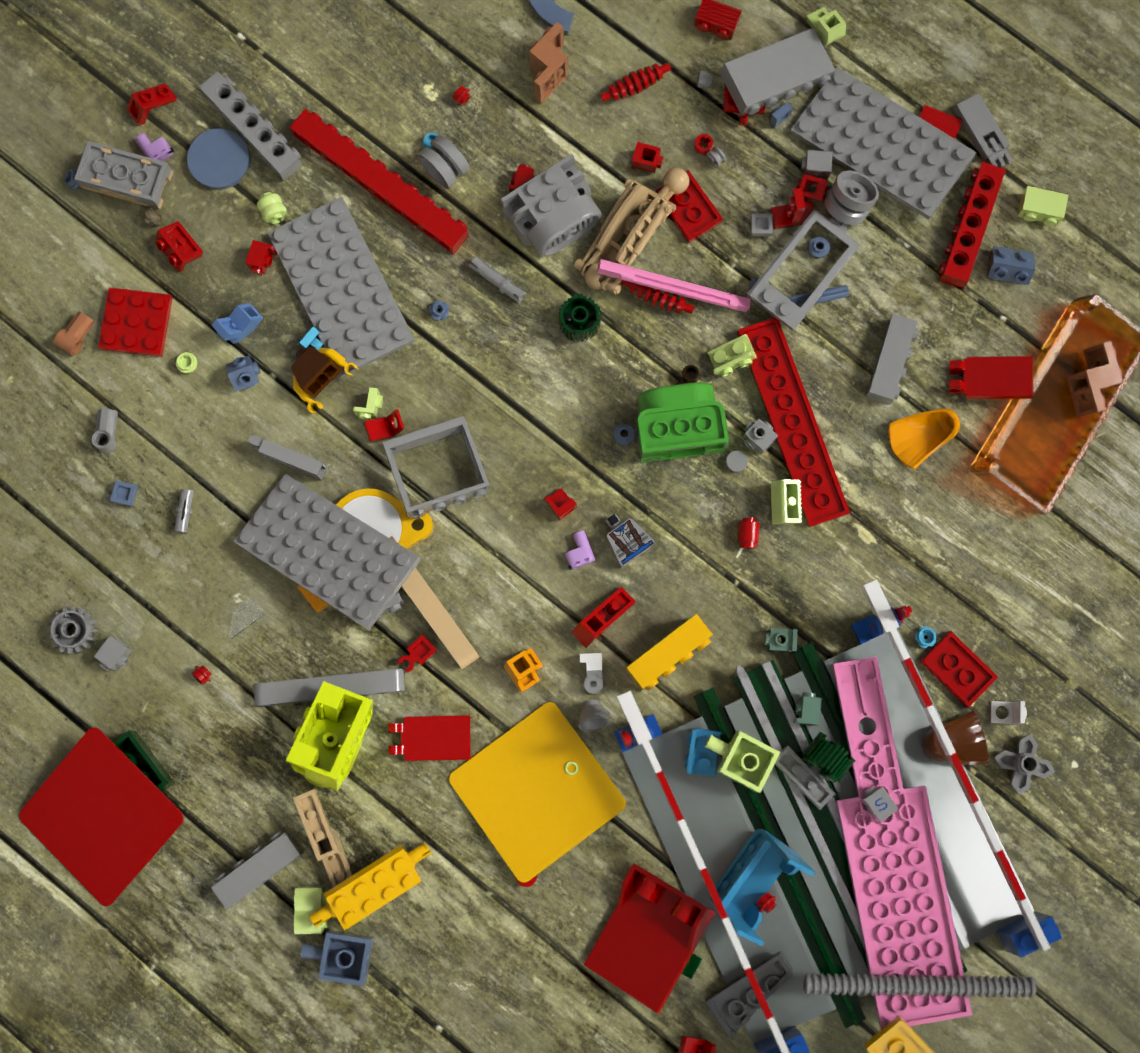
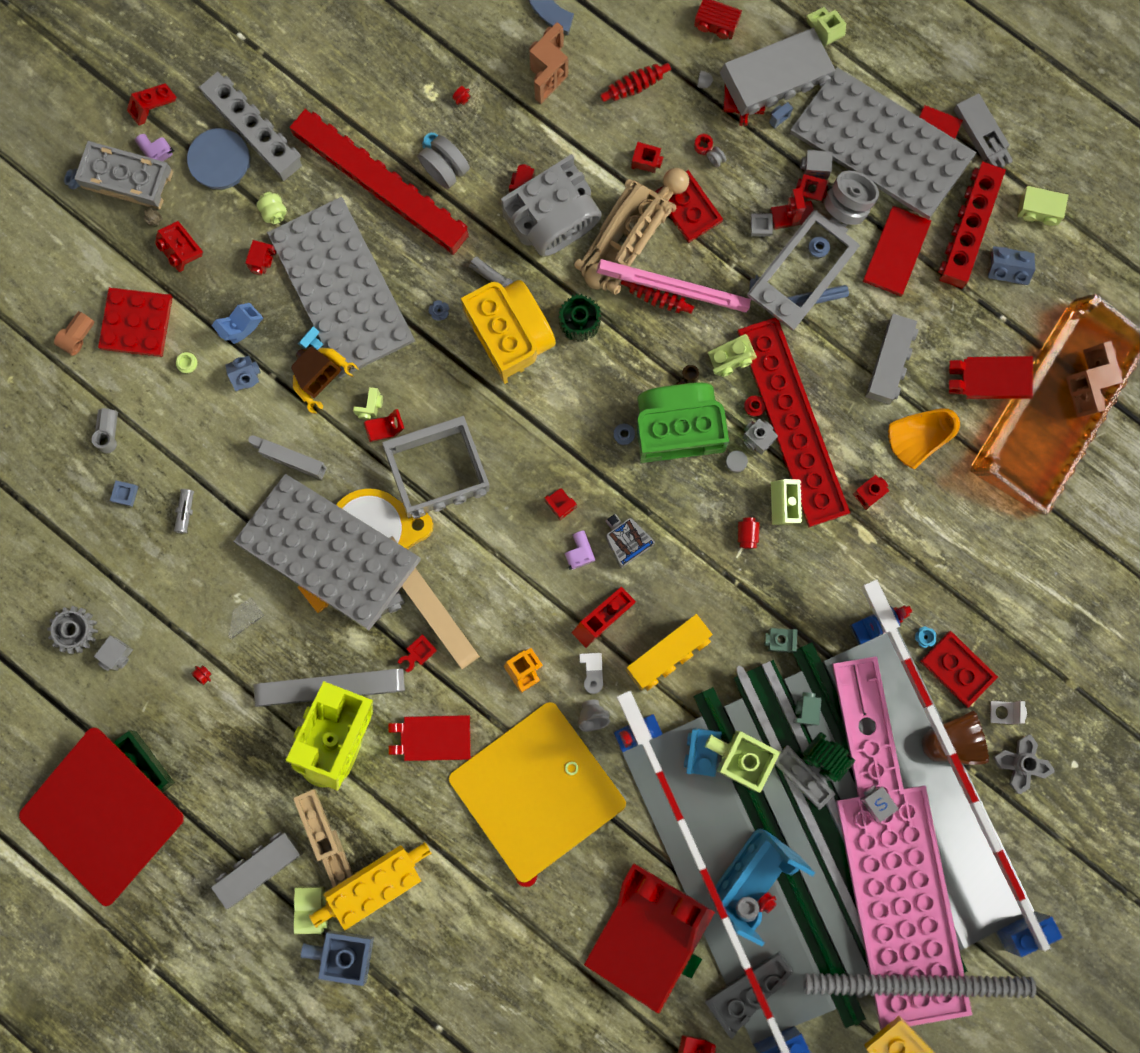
(508, 326): none -> yellow brick
(747, 909): none -> light grey tile
(751, 411): none -> red plate
(871, 491): none -> red brick
(897, 251): none -> red tile

